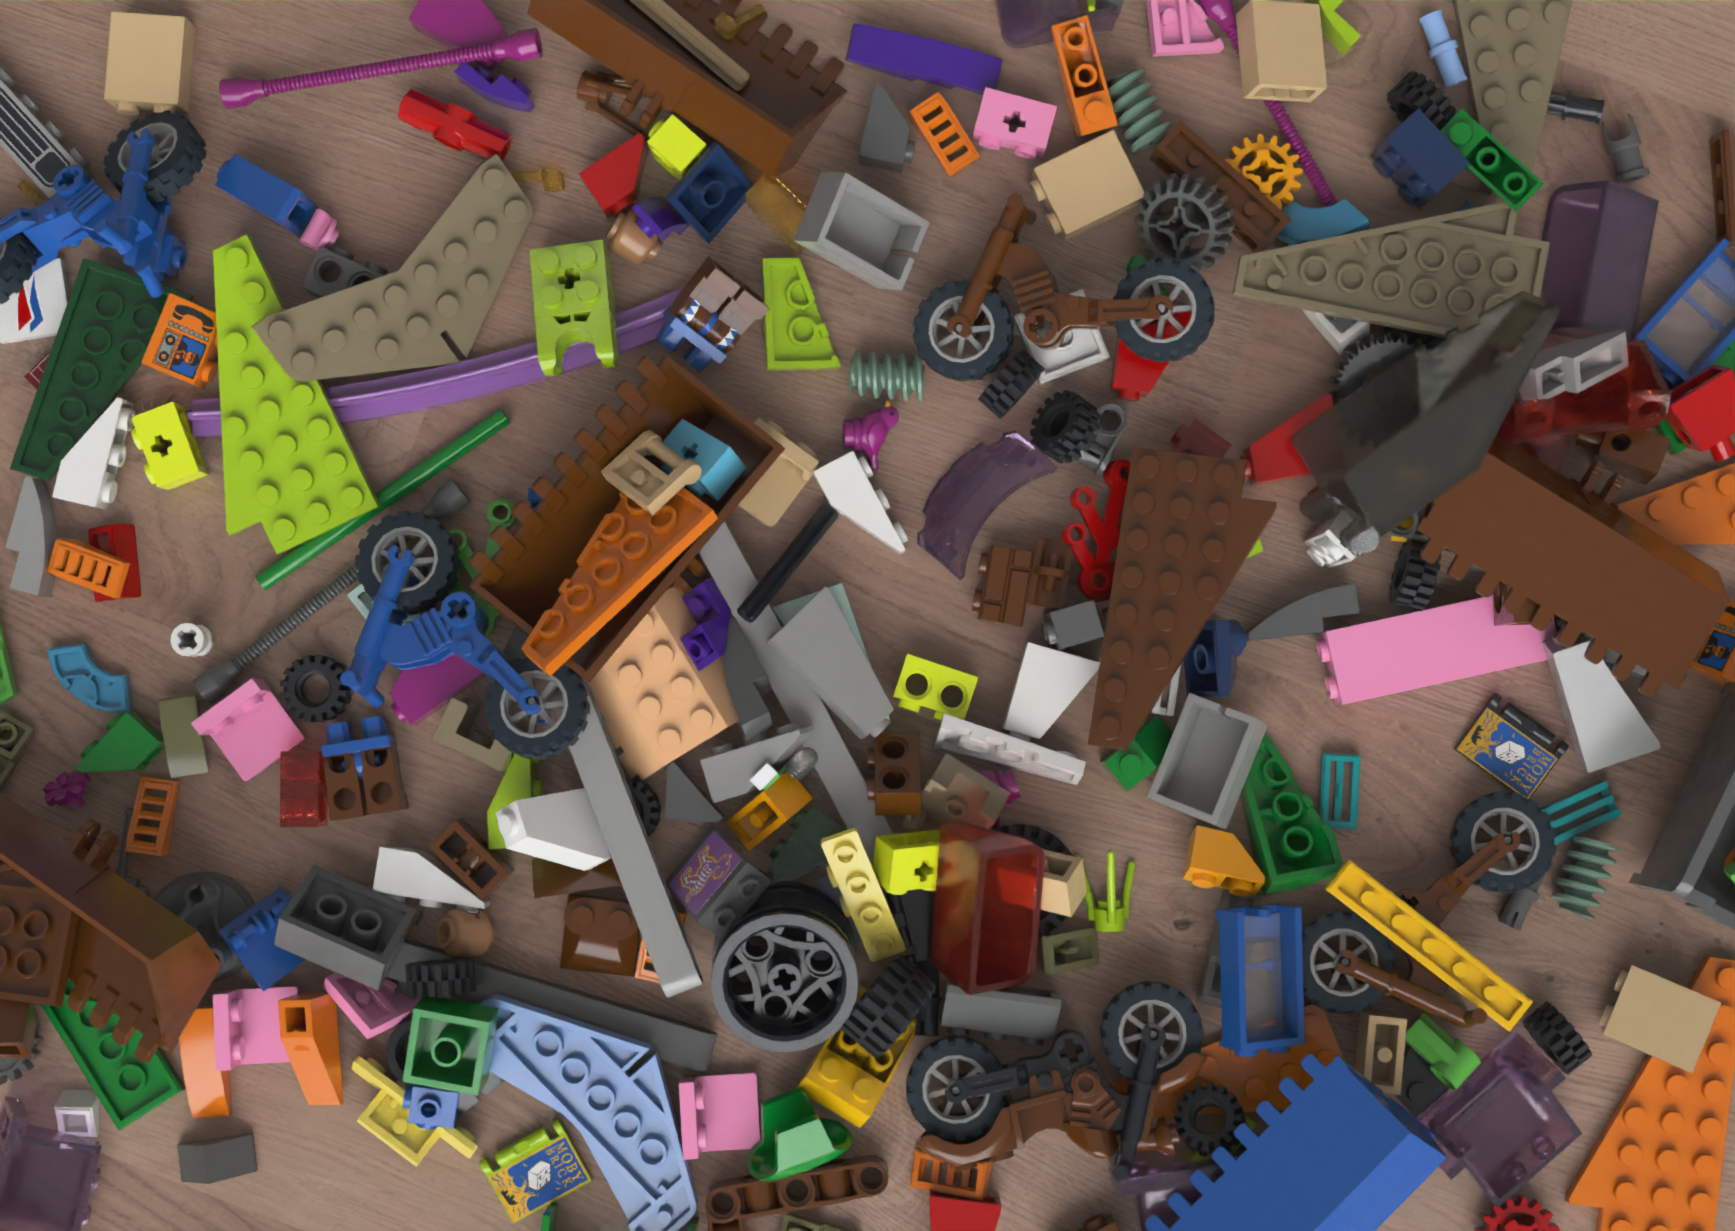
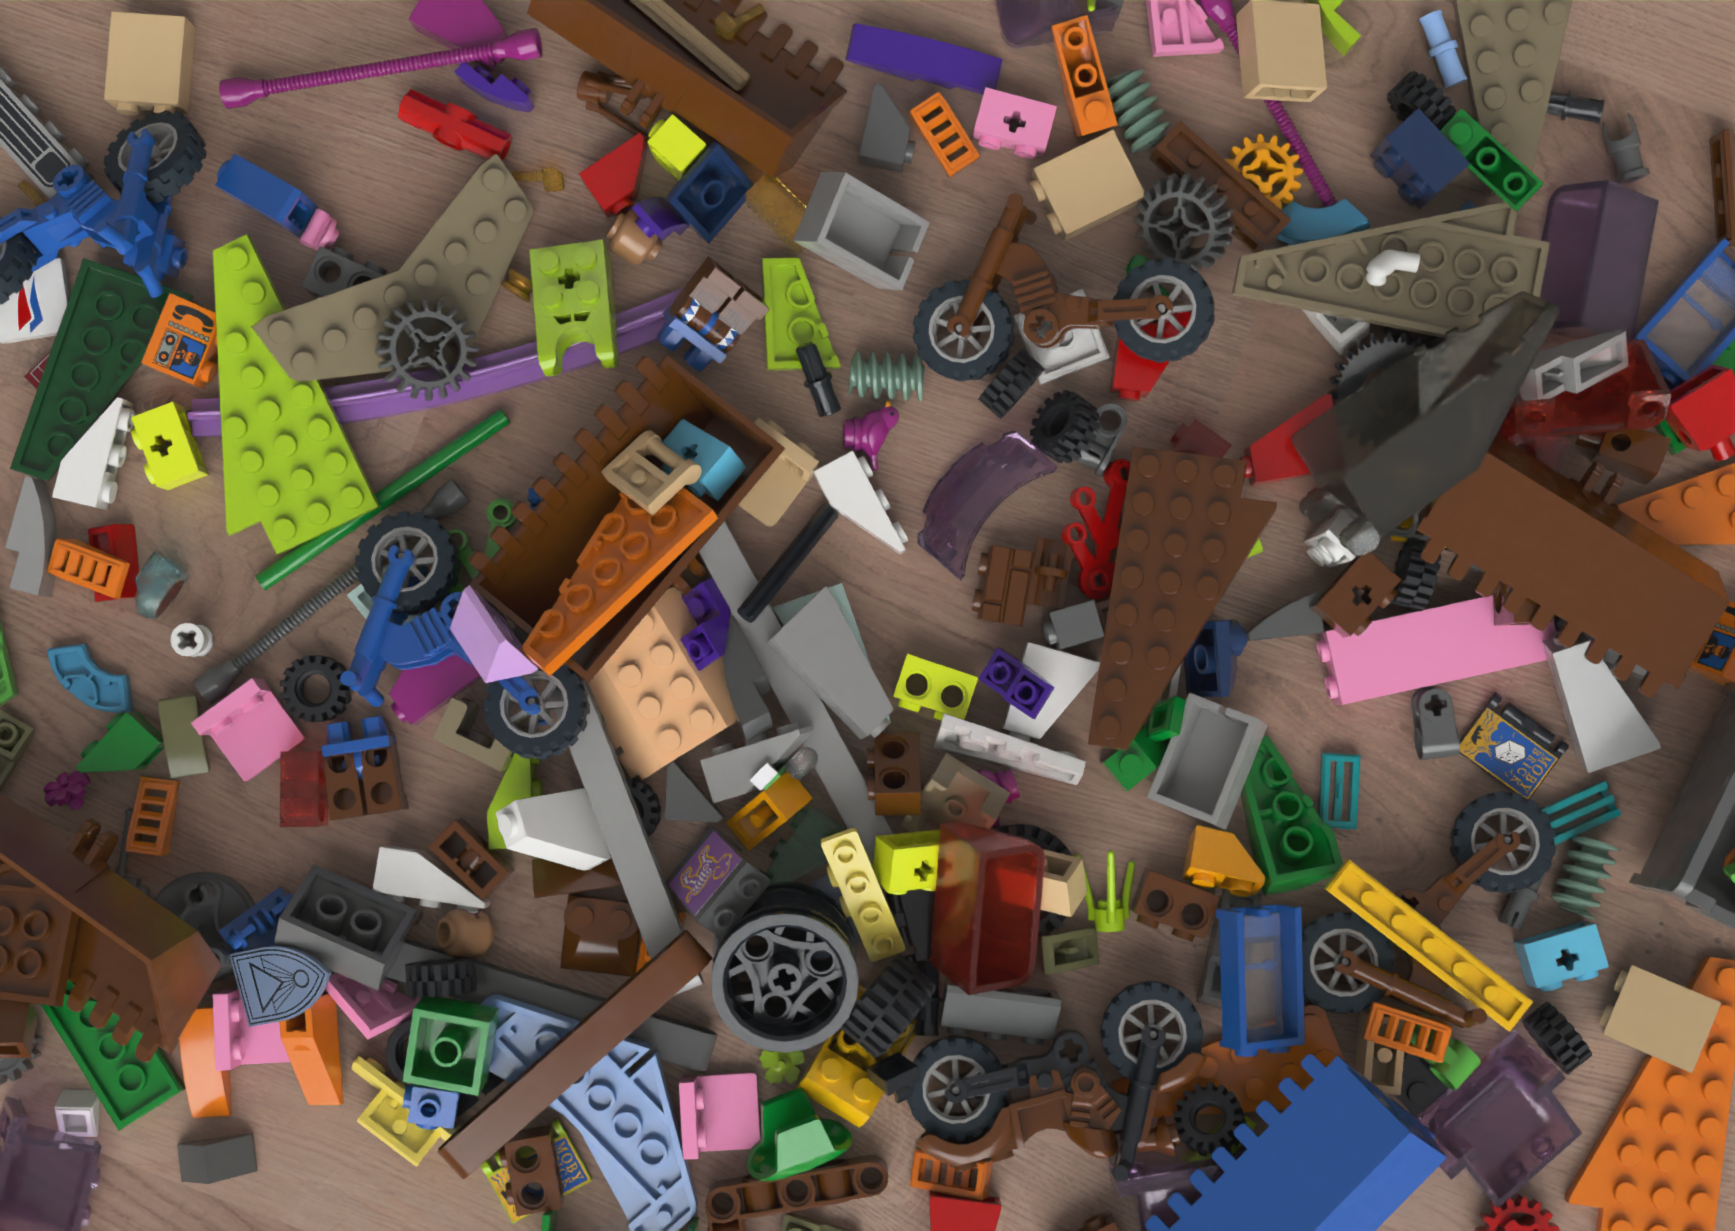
(158, 585): none -> clear light blue rock
(278, 982): none -> sand blue shield
(452, 330): none -> dark grey gear
(488, 639): none -> lavender slope
(518, 285): none -> pearl gold bush
(541, 1170): none -> reddish brown brick
(575, 1054): none -> reddish brown beam
(781, 1065): none -> lime plant
(818, 380): none -> black axle
(894, 1076): none -> black tile
(1016, 682): none -> dark purple slope
(1166, 719): none -> green tile
(1177, 896): none -> reddish brown brick
(1336, 602): none -> reddish brown brick
(1388, 262): none -> white arm
(1434, 729): none -> dark grey piece
(1439, 1041): none -> orange slope
(1540, 951): none -> medium azure brick

